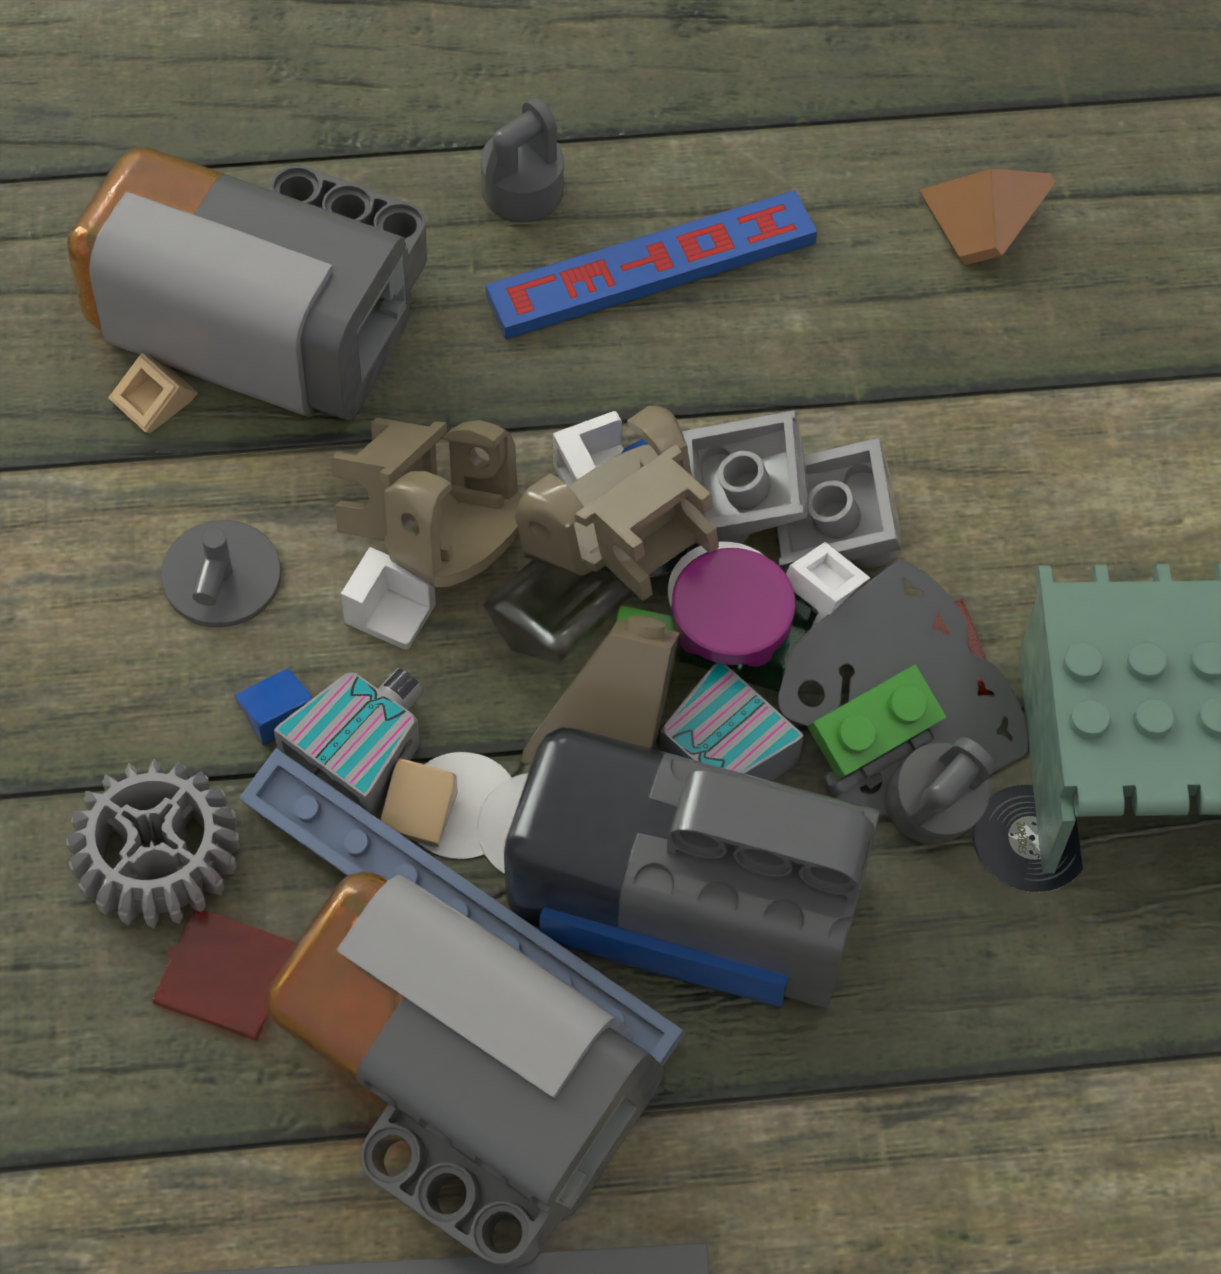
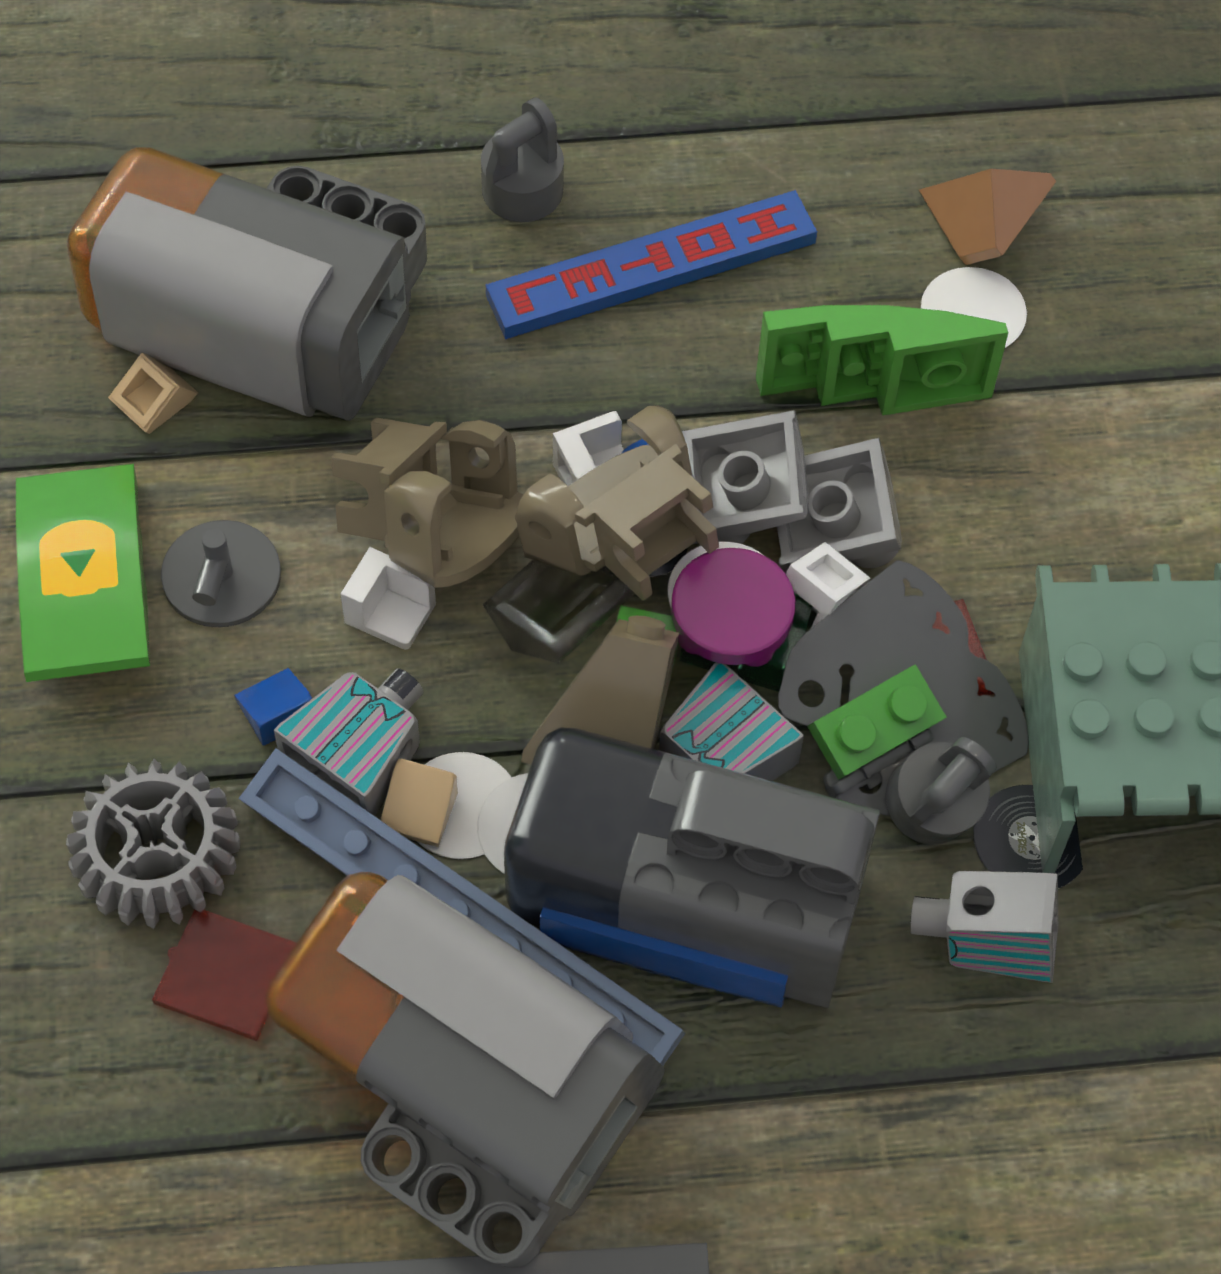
(81, 573): none -> bright green slope
(880, 351): none -> bright green slope
(980, 295): none -> white sticker
(995, 922): none -> light grey torso

